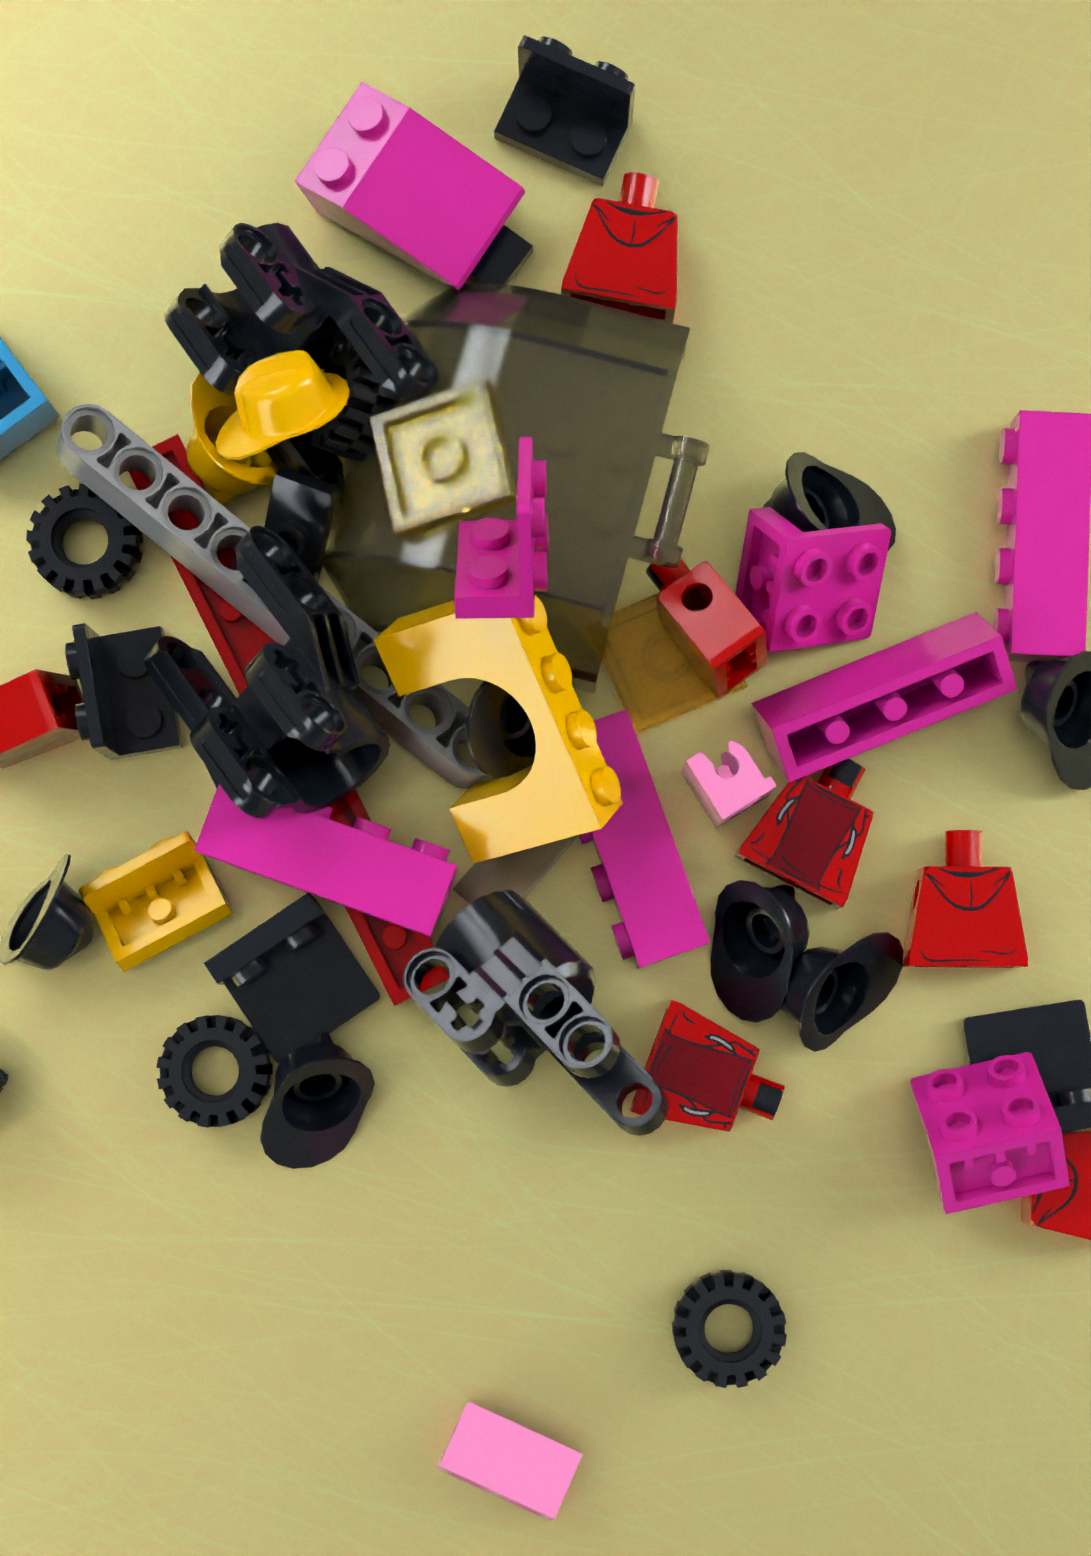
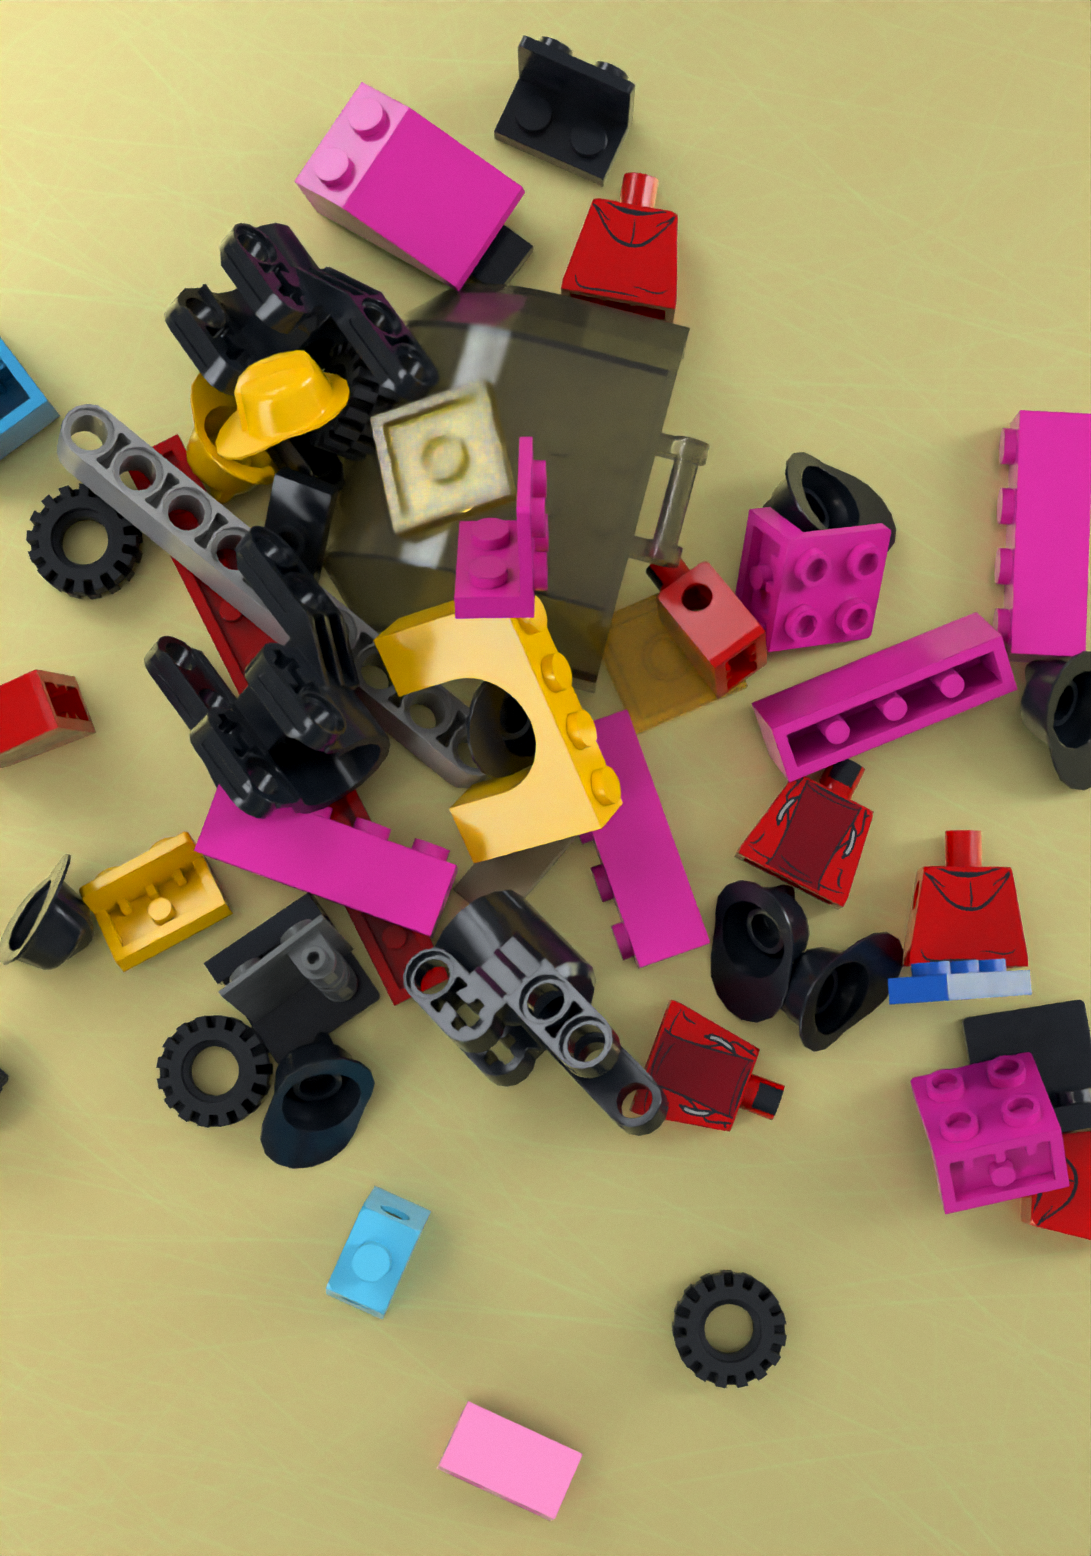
(122, 703): black bracket -> none
(307, 954): none -> dark grey hinge
(377, 1252): none -> medium azure torso
(731, 788): bright pink hinge -> none
(958, 982): none -> wing

